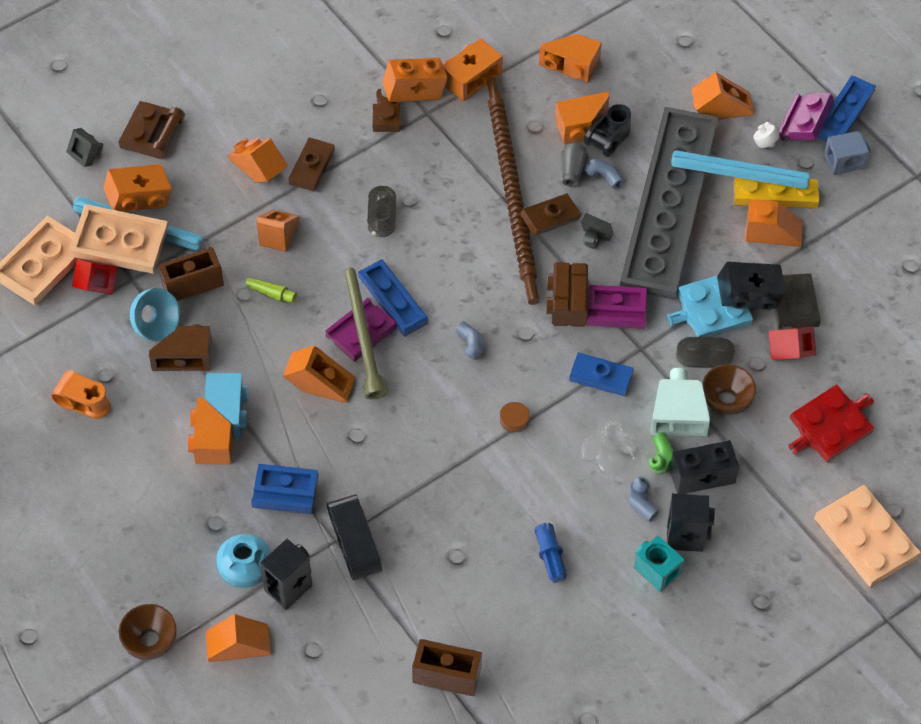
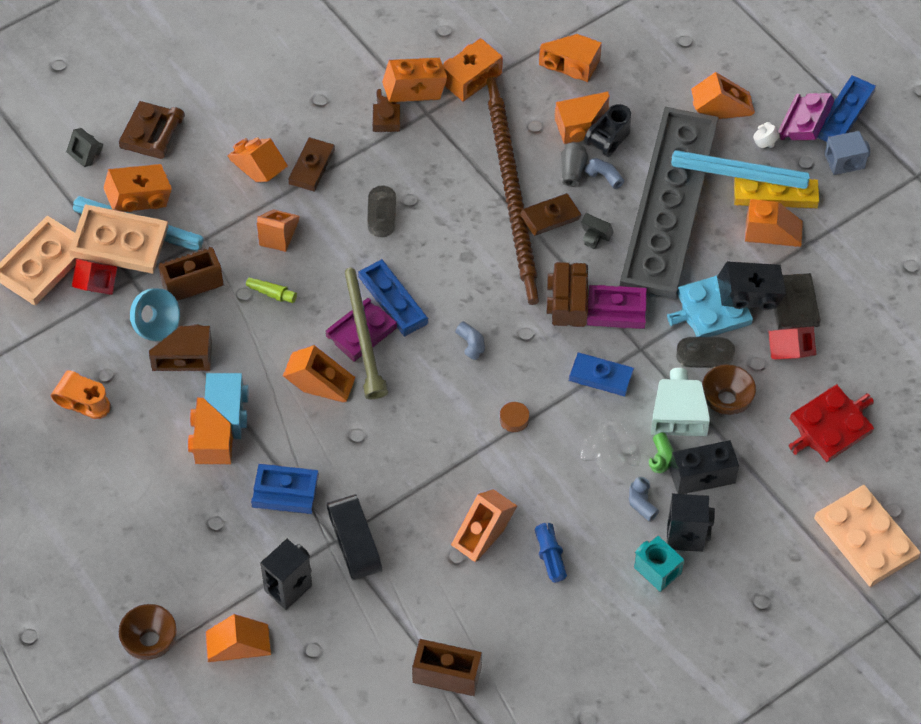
(237, 571): medium azure piece -> none
(483, 524): none -> orange slope

